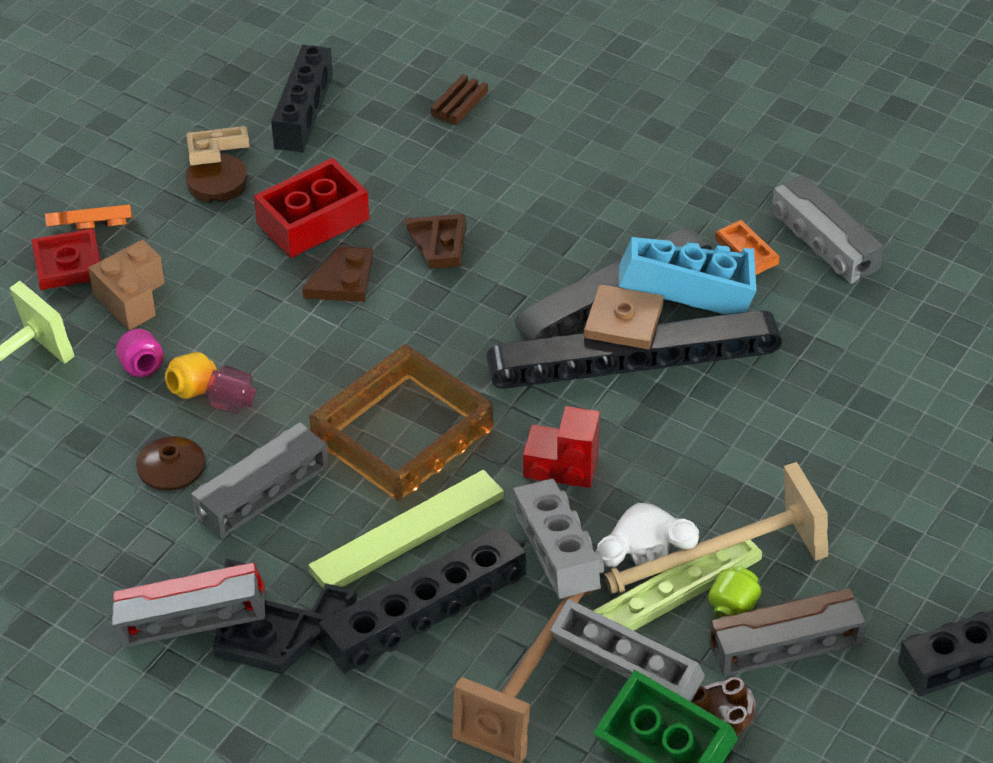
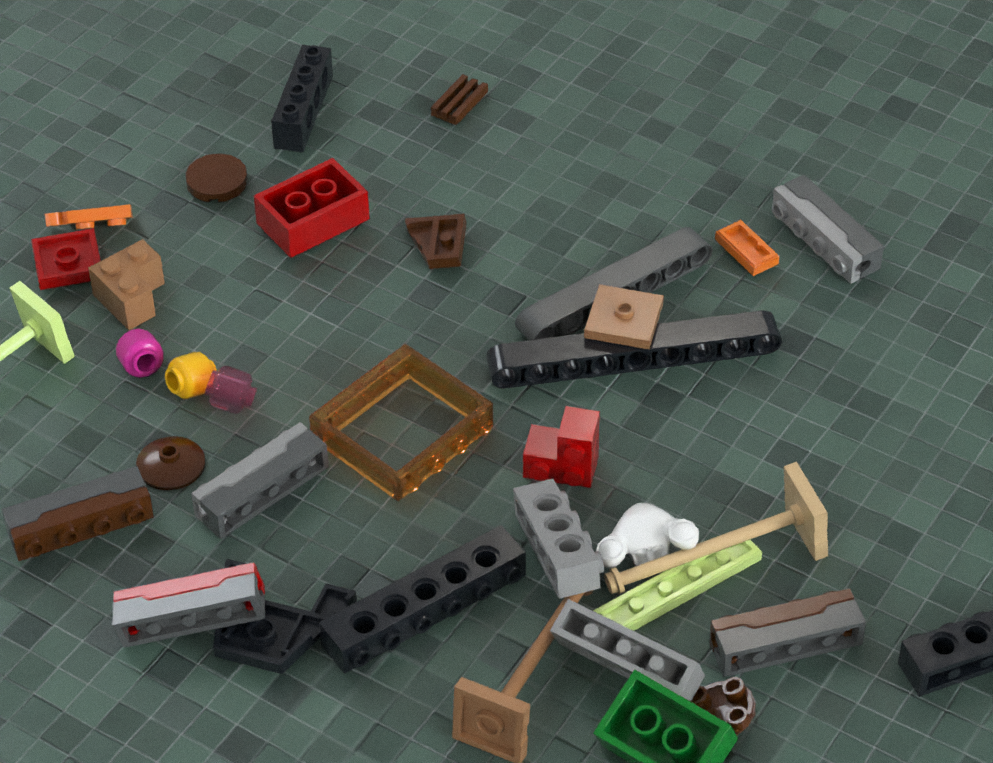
(78, 513): none -> reddish brown piece
(205, 146): tan tile -> none
(342, 276): reddish brown wing -> none
(406, 531): yellowish green tile -> none
(690, 275): medium azure wedge -> none
(734, 592): lime head -> none

